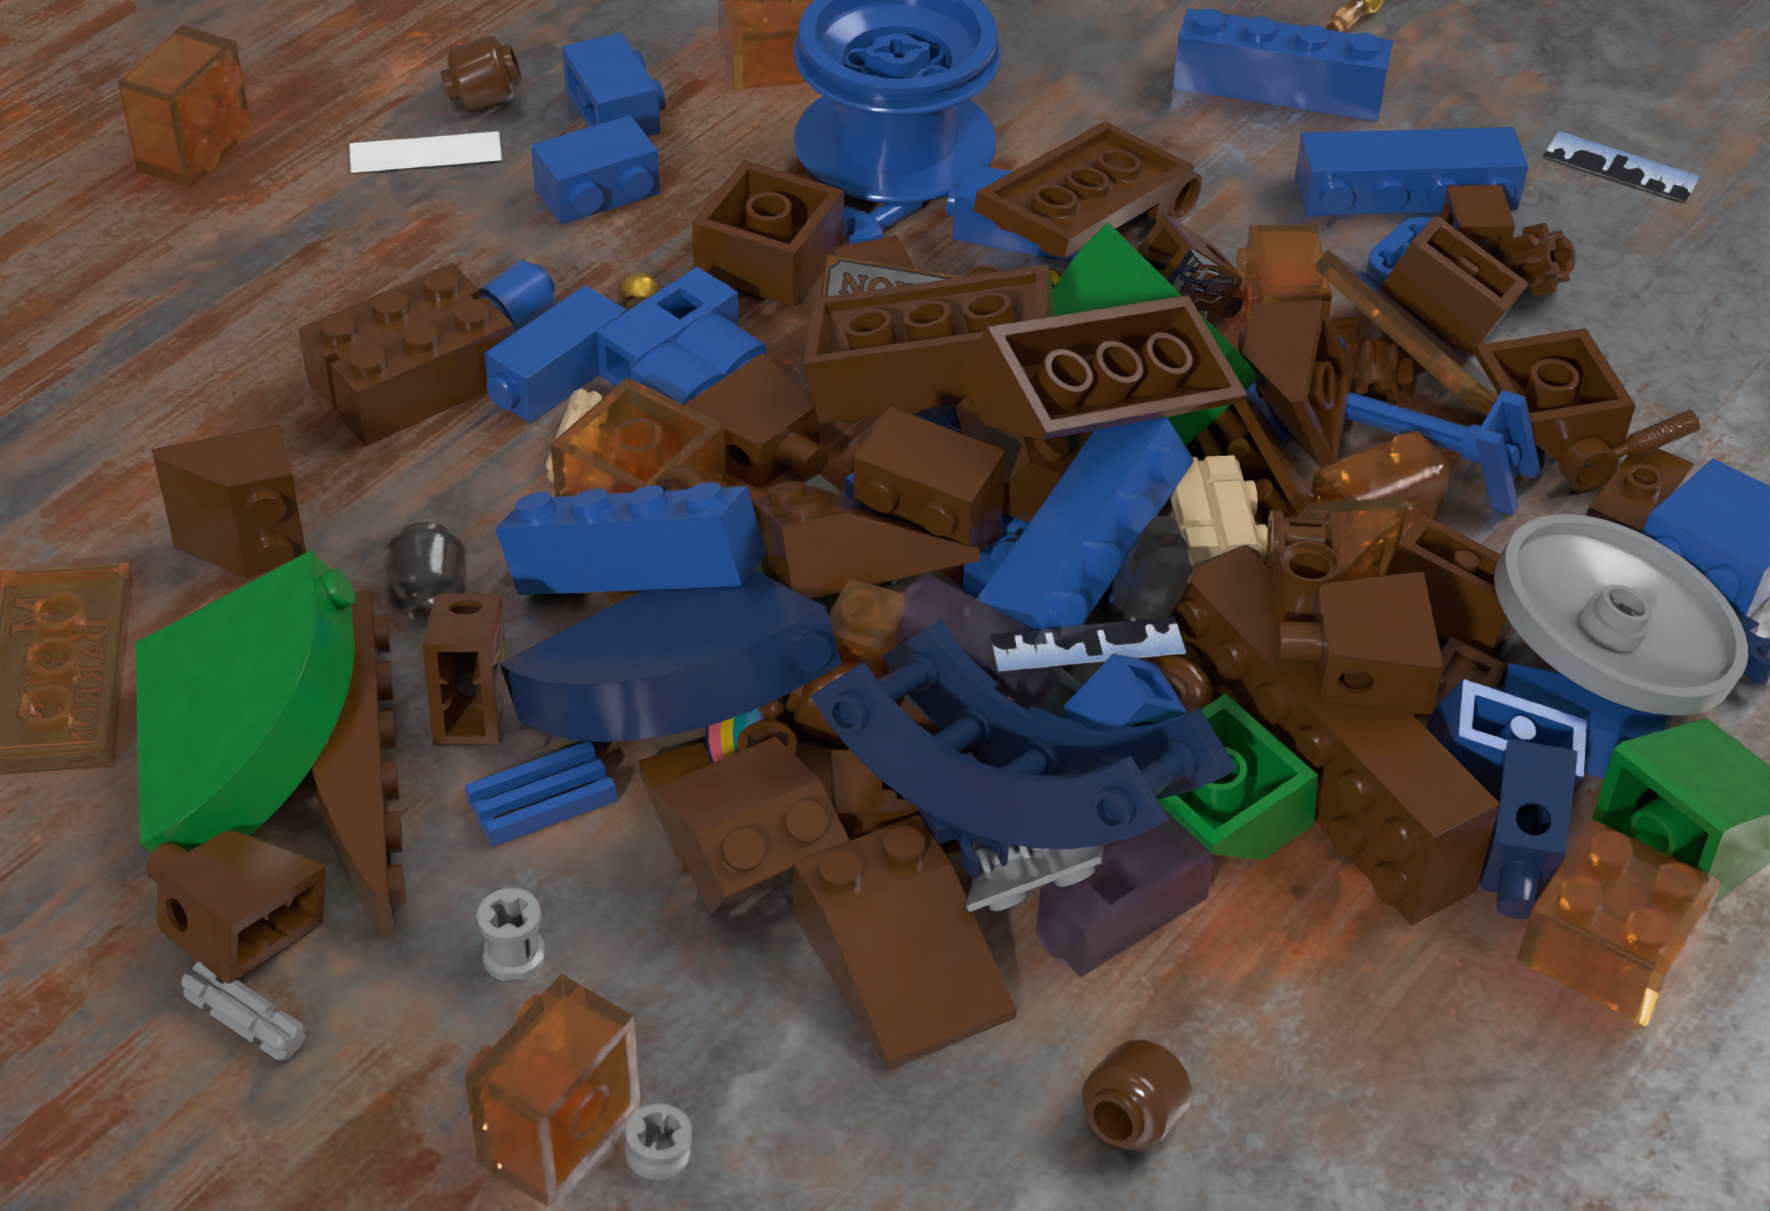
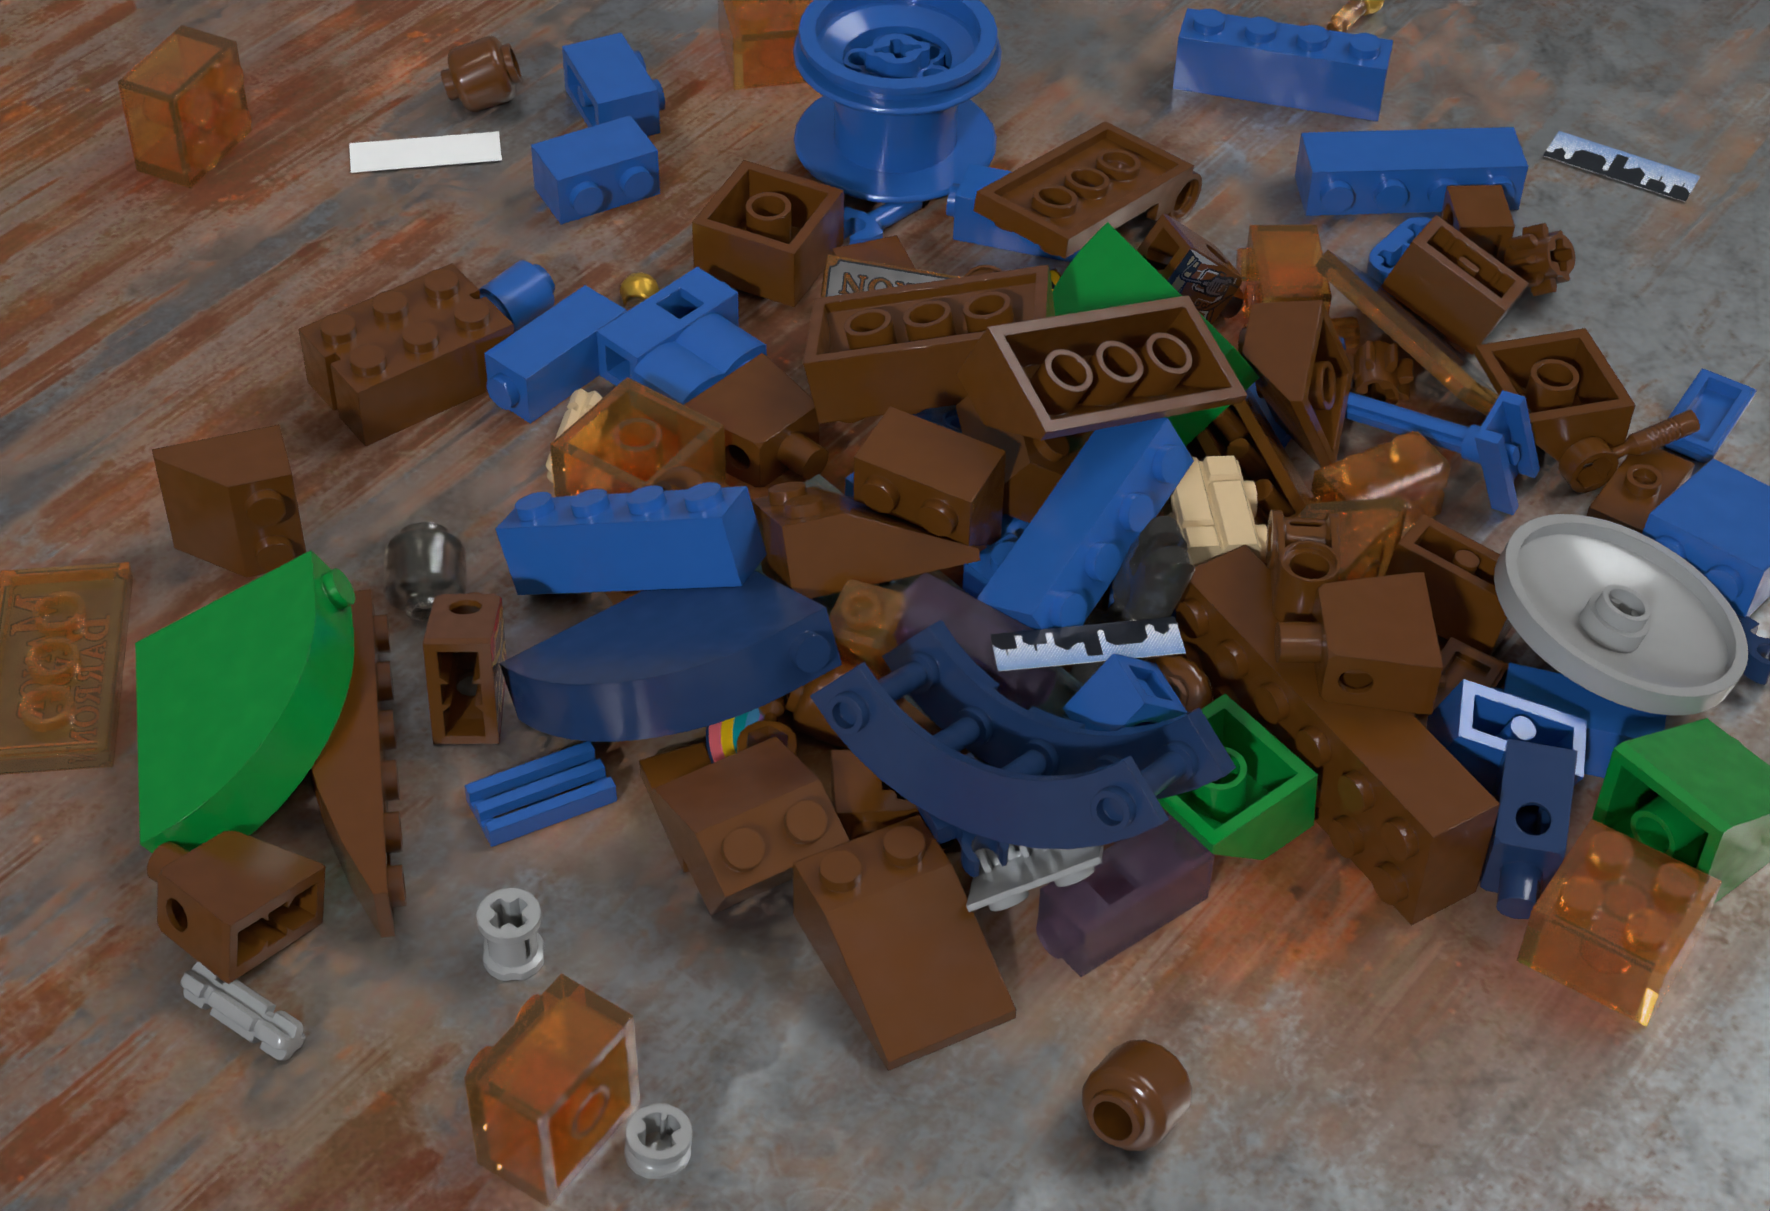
(1718, 407): none -> blue tile

